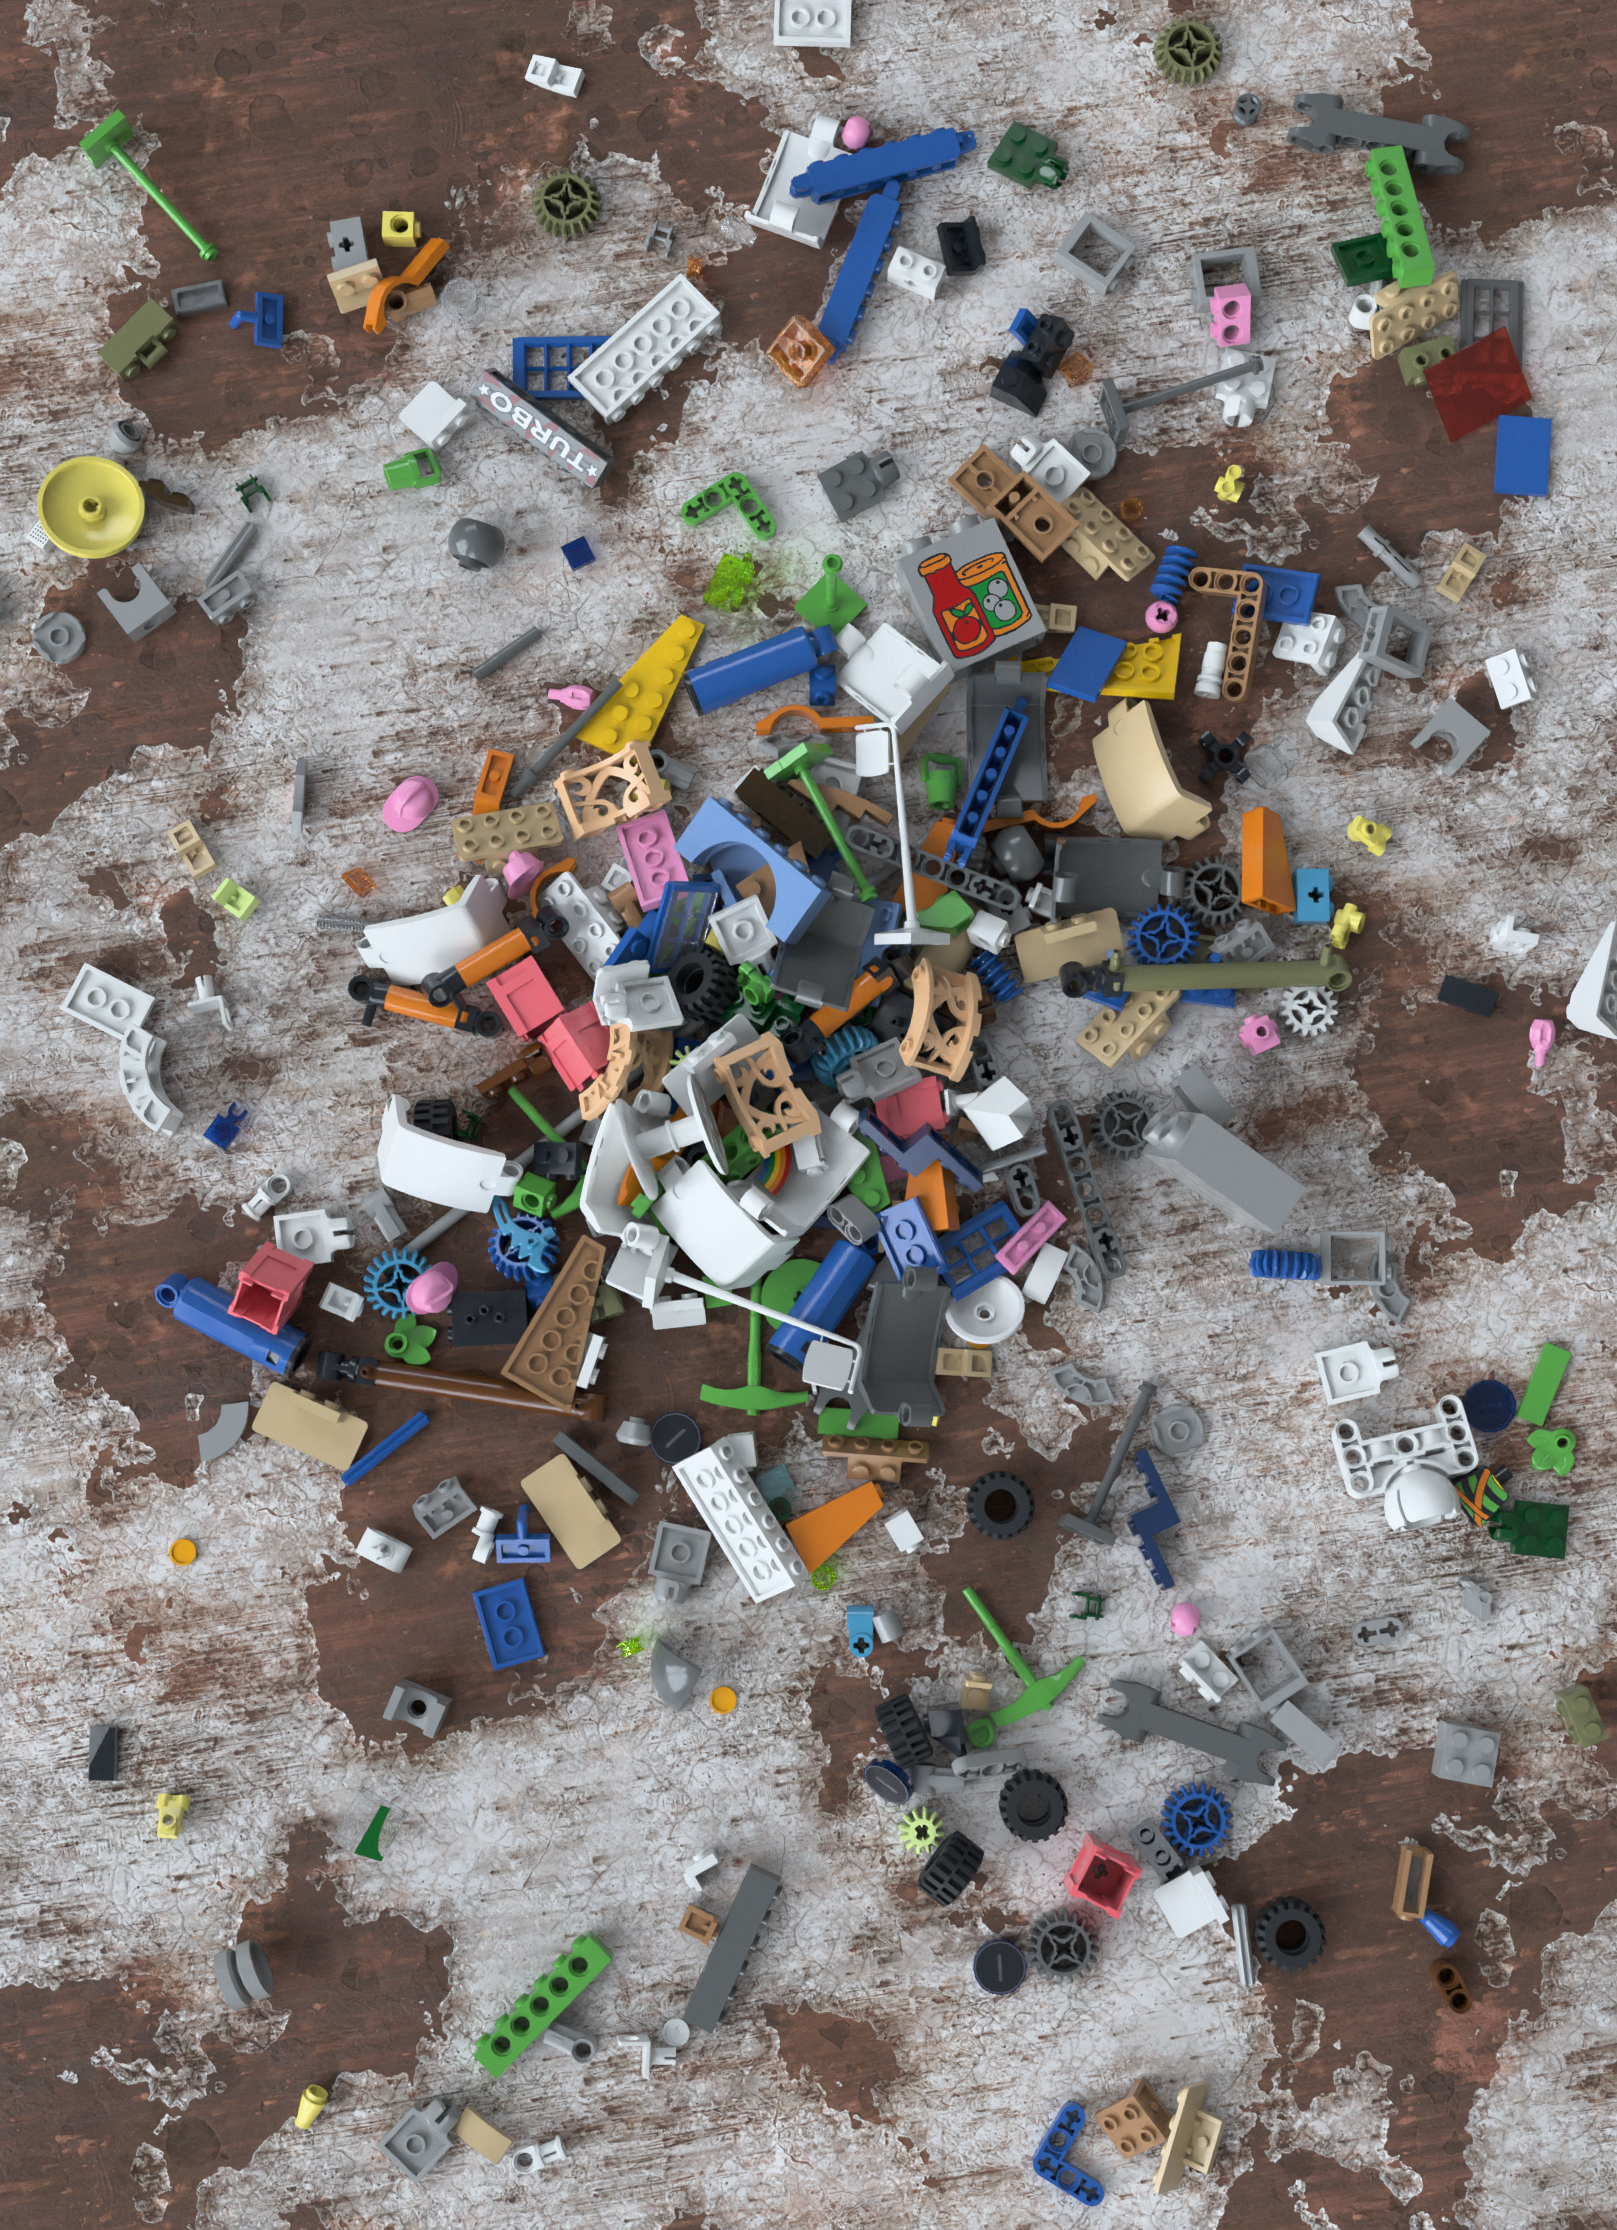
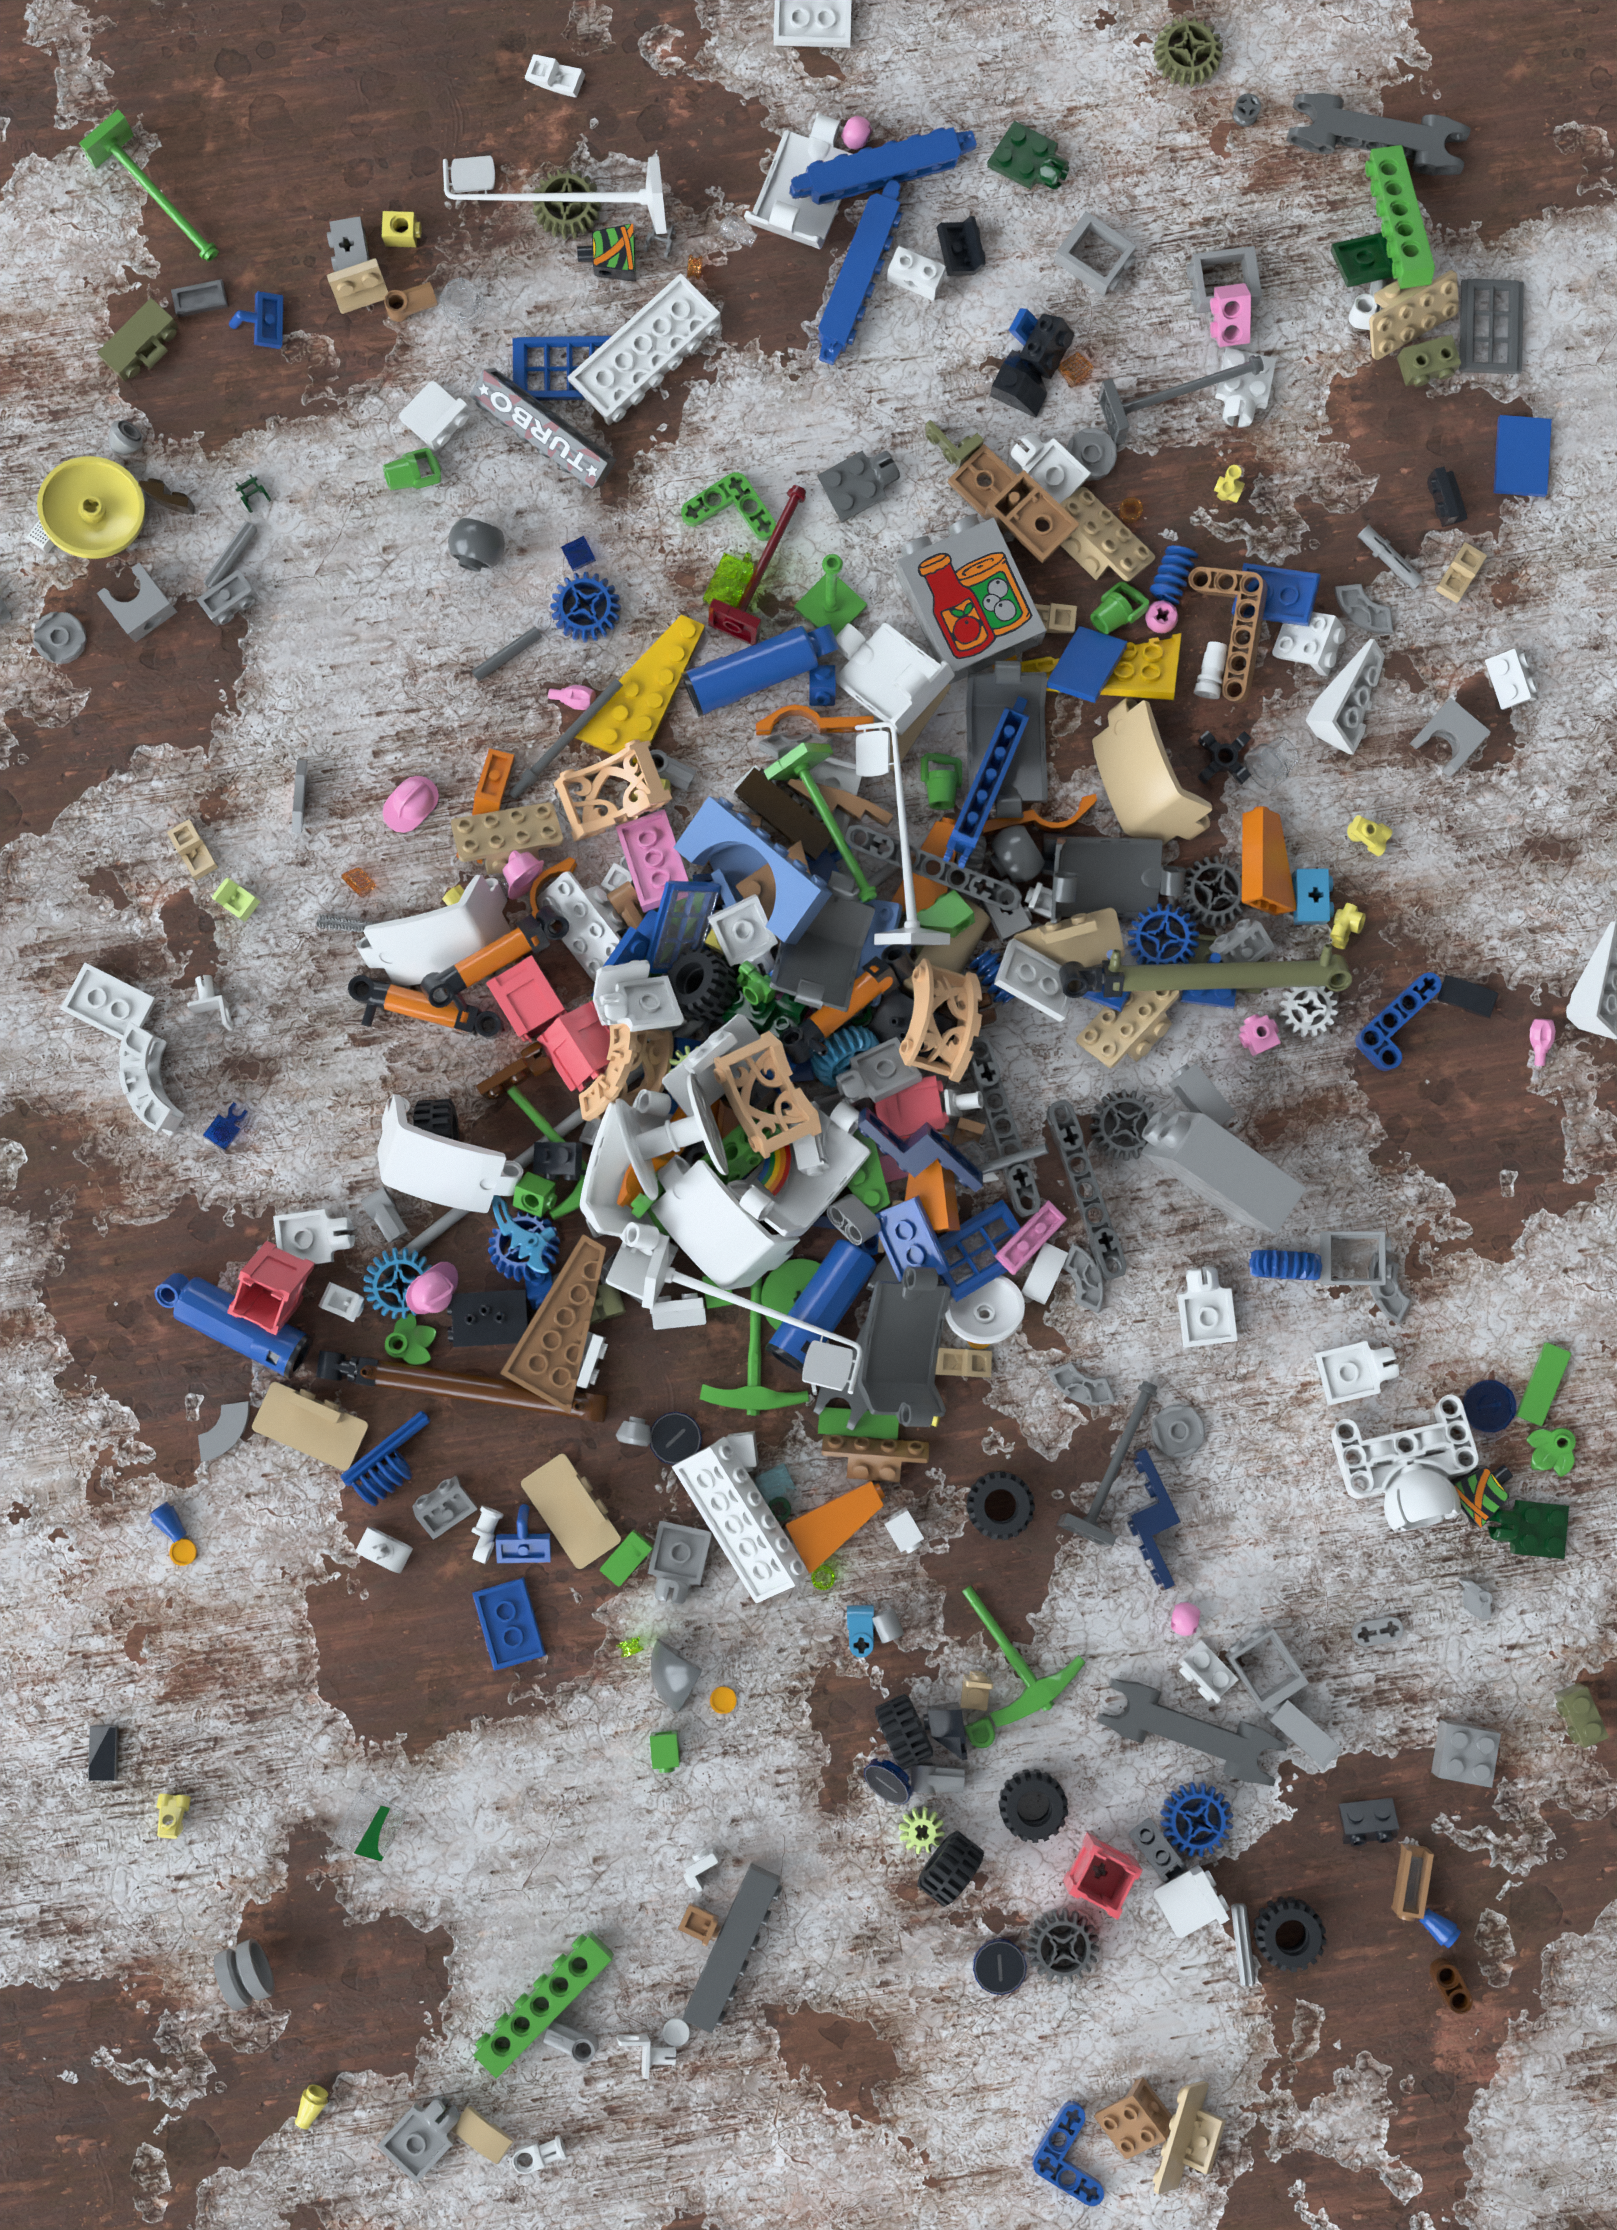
(168, 1521): none -> blue cone
(266, 1197): white connector -> none
(383, 1479): none -> blue piece
(402, 1707): light grey piece -> none
(413, 275): orange piece -> none
(473, 1117): dark green piece -> none
(479, 174): none -> white piece
(593, 600): none -> blue gear
(596, 1467): dark grey beam -> none
(611, 253): none -> torso
(626, 1558): none -> bright green bracket
(665, 1751): none -> bright green brick
(736, 620): none -> dark red tile
(785, 351): clear orange brick -> none
(967, 446): none -> olive bracket
(989, 932): white brick -> none
(989, 1764): light grey beam -> none
(1000, 1113): white slope -> none
(1033, 979): none -> white plate
(1098, 1599): dark green piece -> none
(1116, 609): none -> bright green piece
(1206, 1310): none -> white plate
(1368, 1821): none -> black bracket
(1374, 647): light grey window -> none
(1400, 1016): none -> blue beam
(1447, 497): none -> black bracket
(1477, 384): clear red piece -> none
(1510, 940): white bracket -> none

